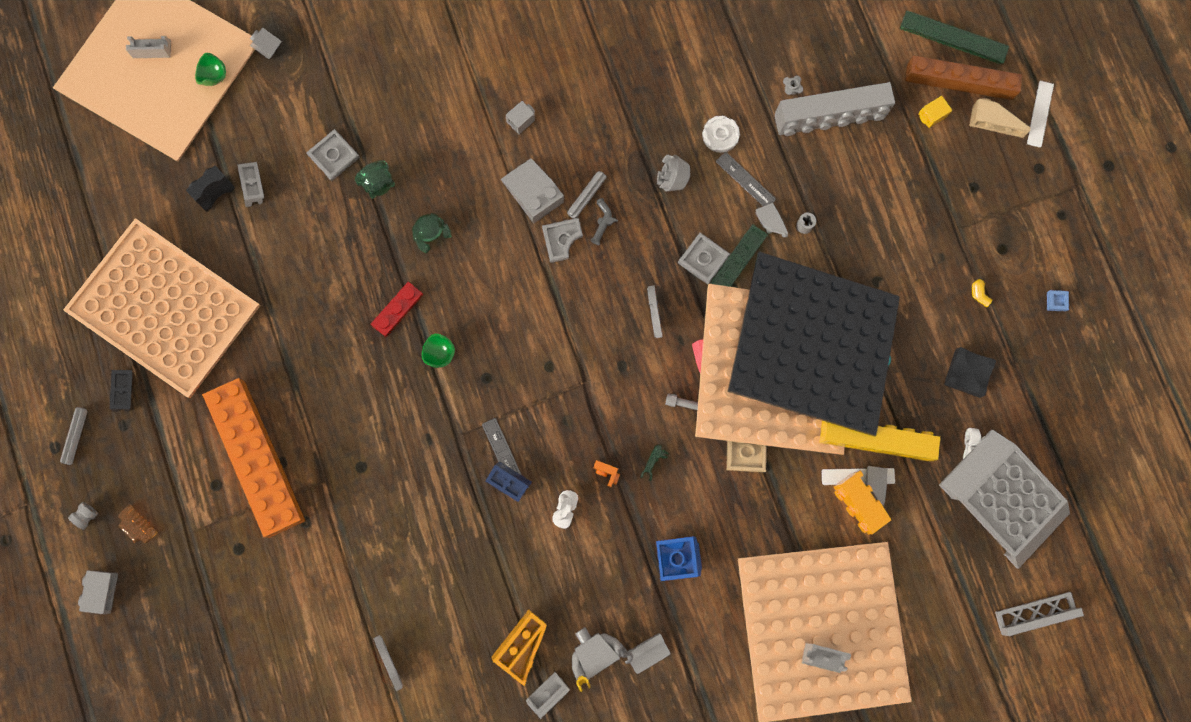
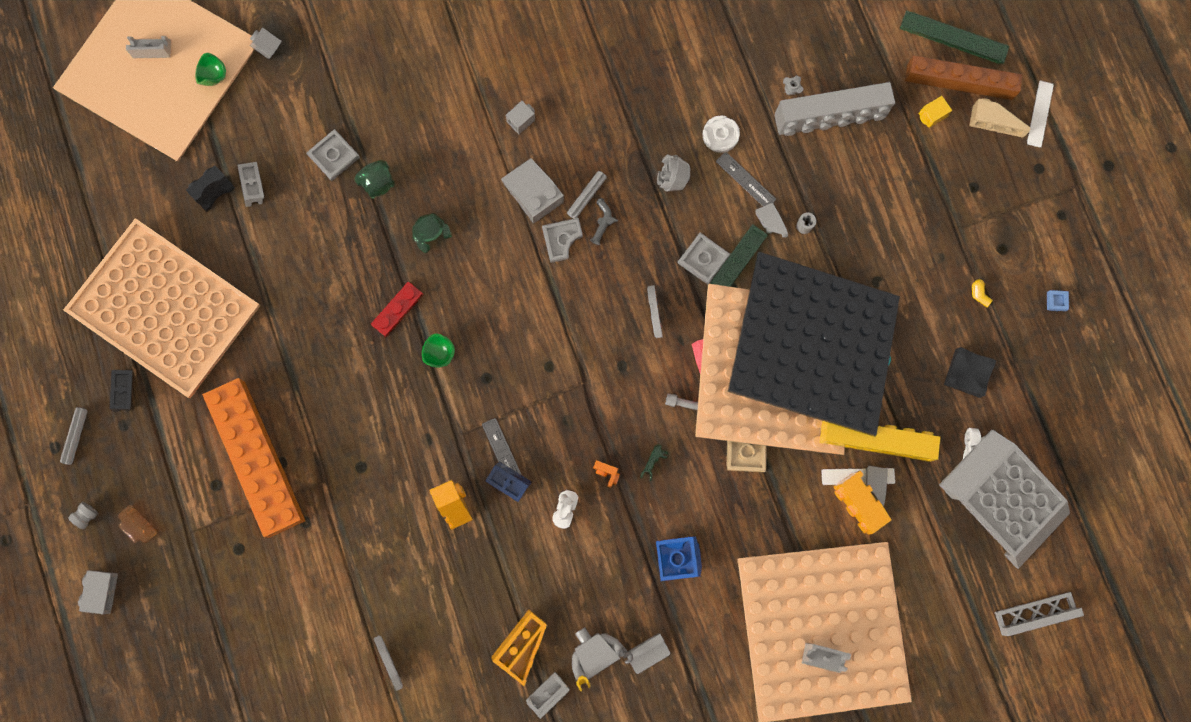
(451, 503): none -> light orange wedge

